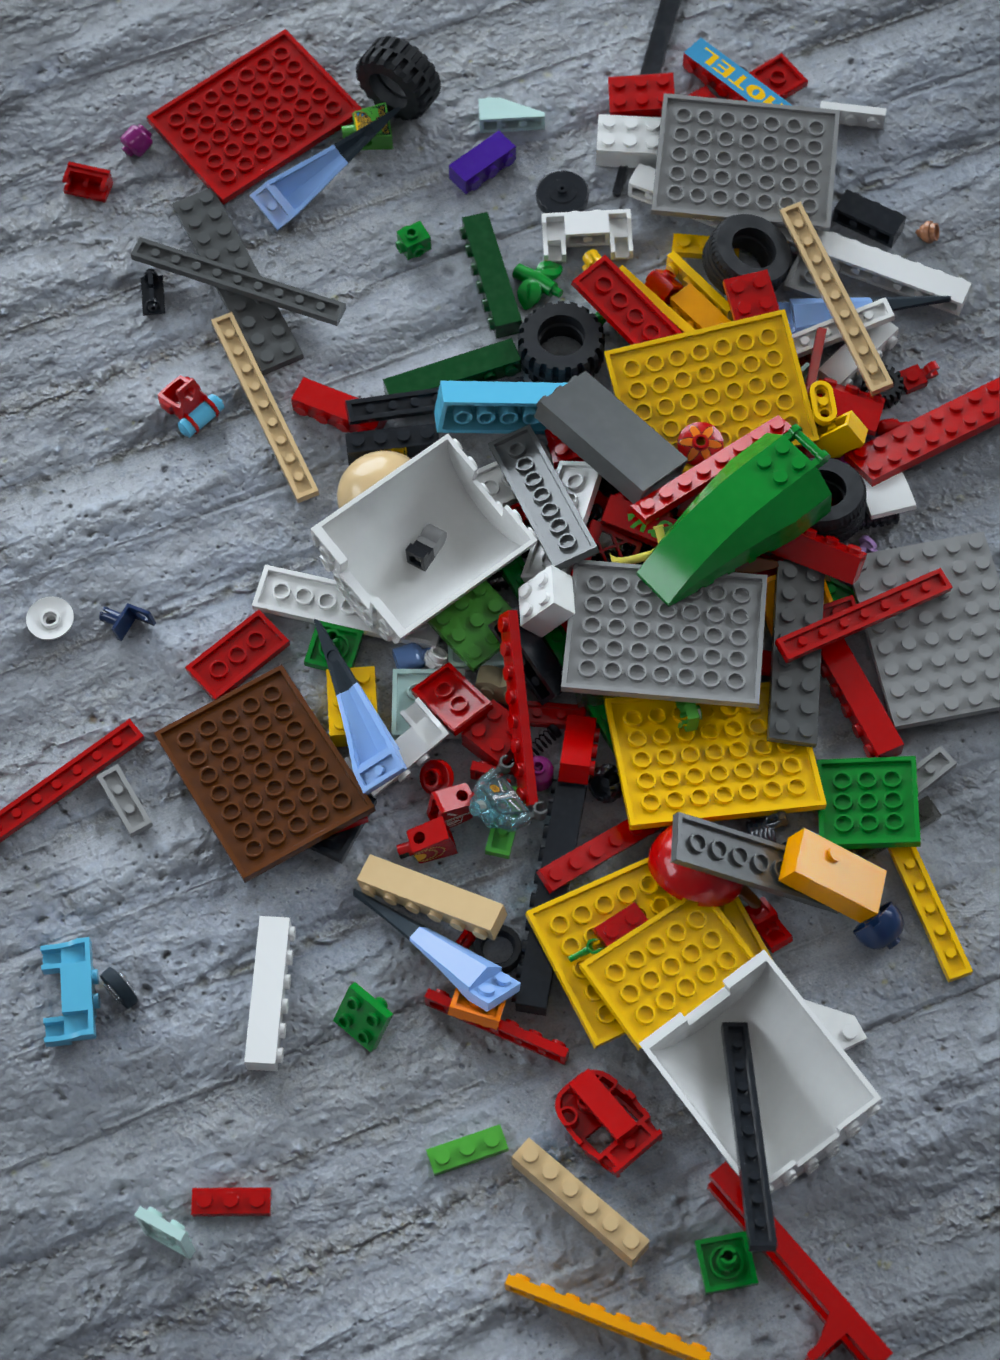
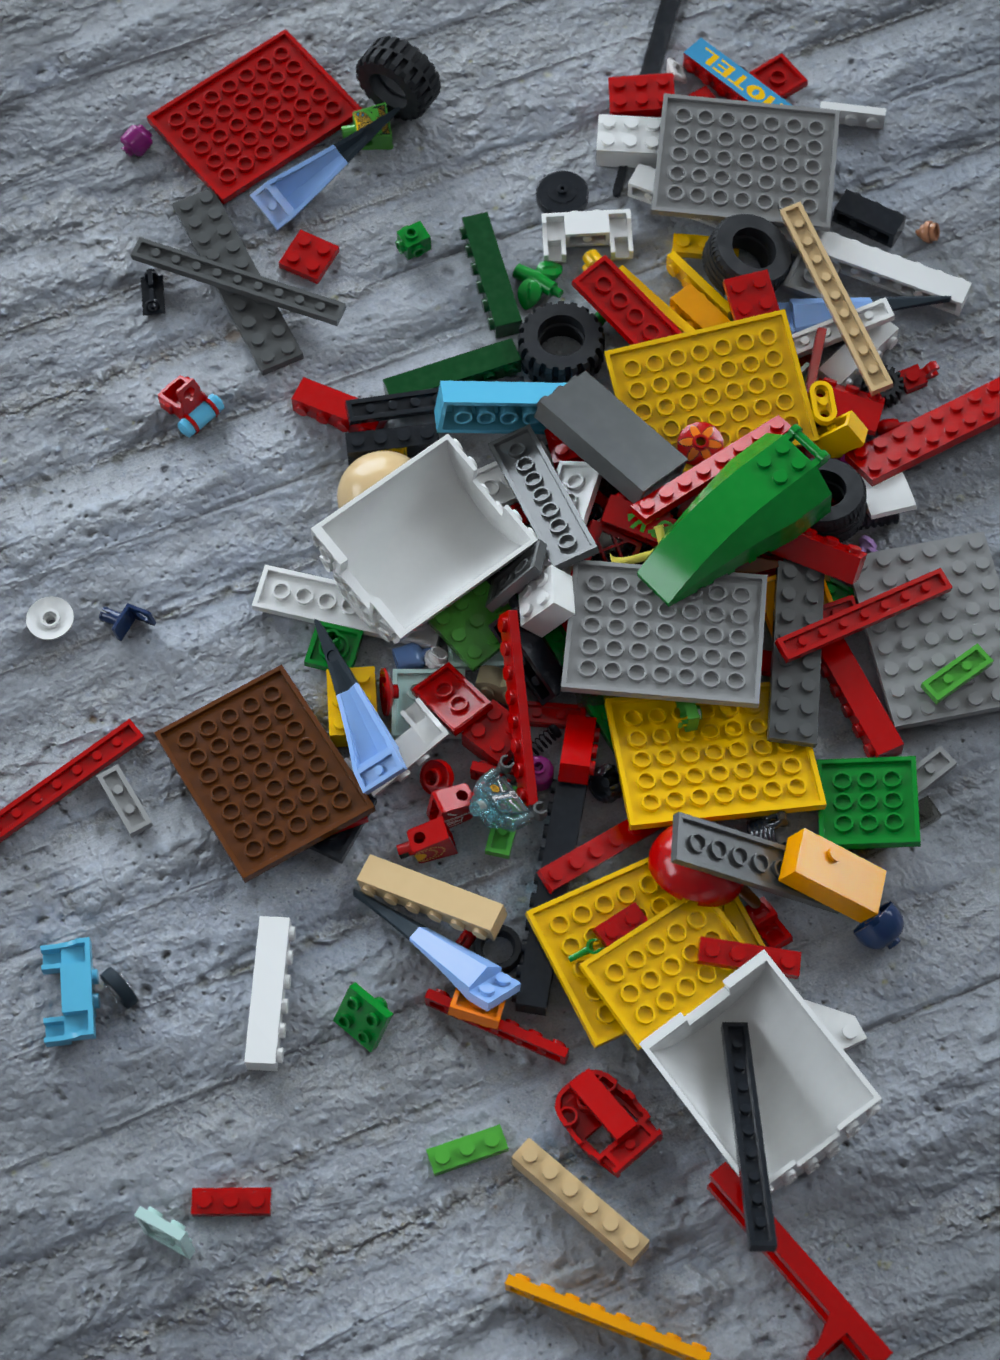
(87, 181): red hinge -> none
(237, 655): red plate -> none
(265, 407): tan plate -> none
(309, 256): none -> red plate
(388, 691): none -> red dish
(426, 547): leg -> none
(482, 162): dark purple brick -> none
(508, 116): light aqua slope -> none
(516, 576): none -> dark grey plate
(663, 284): red brick -> none
(677, 70): none -> white slope
(725, 1263): green plate -> none
(735, 954): none -> red plate
(931, 913): yellow plate -> none
(956, 673): none -> bright green plate

